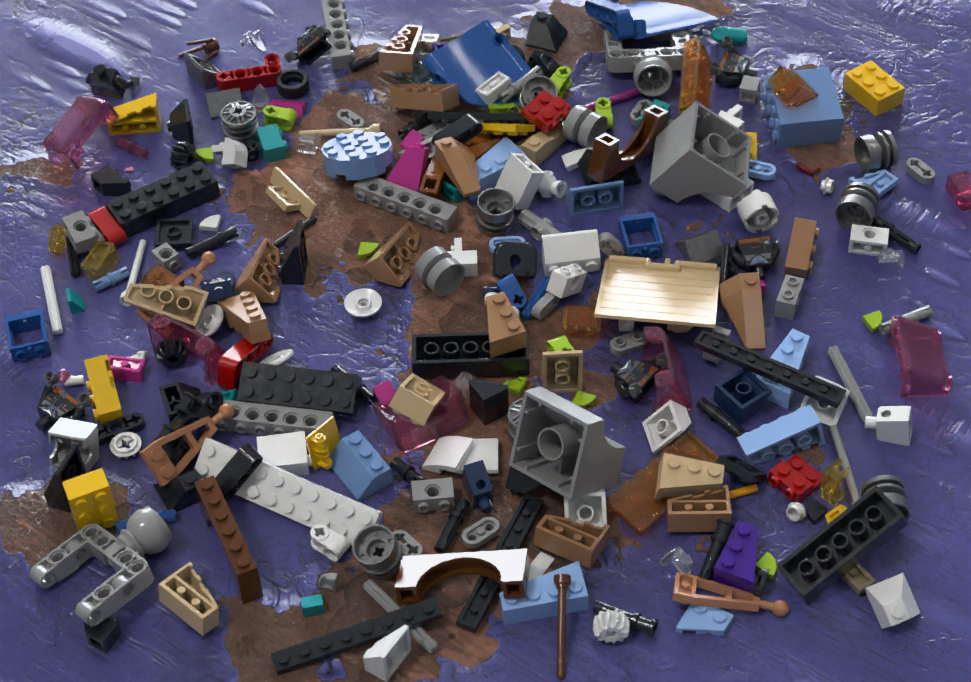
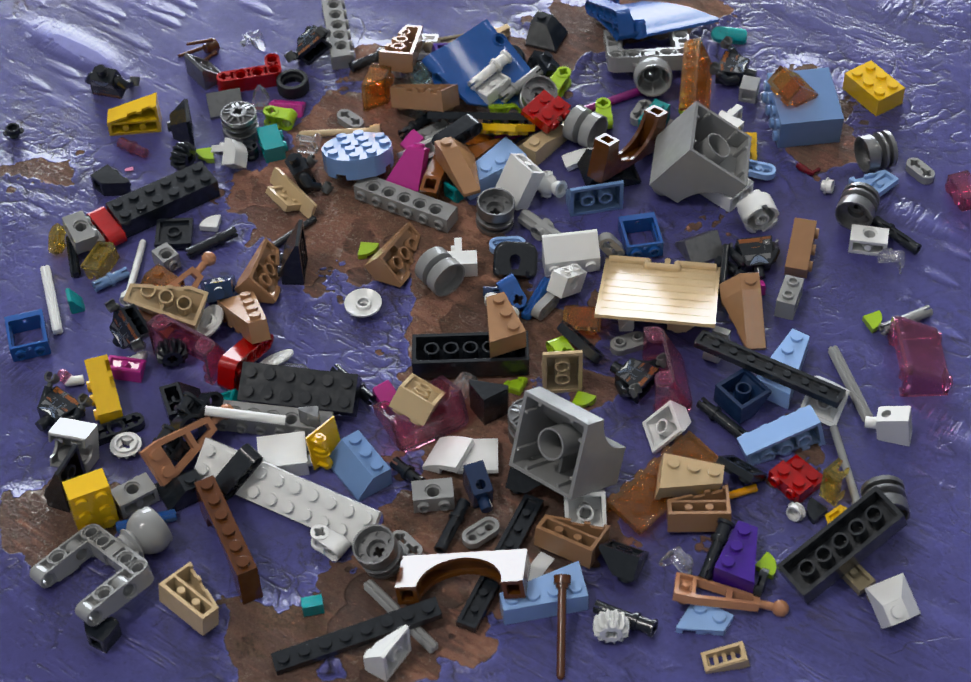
(13, 130): none -> black plate
(76, 127): clear pink windscreen -> none
(127, 326): none -> torso
(134, 495): none -> light grey brick
(245, 415): none -> white piece
(303, 176): none -> black torso
(310, 416): none -> flat silver slope
(329, 582): light grey tile -> none
(377, 86): none -> clear orange slope
(495, 65): none -> white pin
(580, 342): none -> black beam
(623, 560): none -> black slope
(731, 649): none -> tan slope

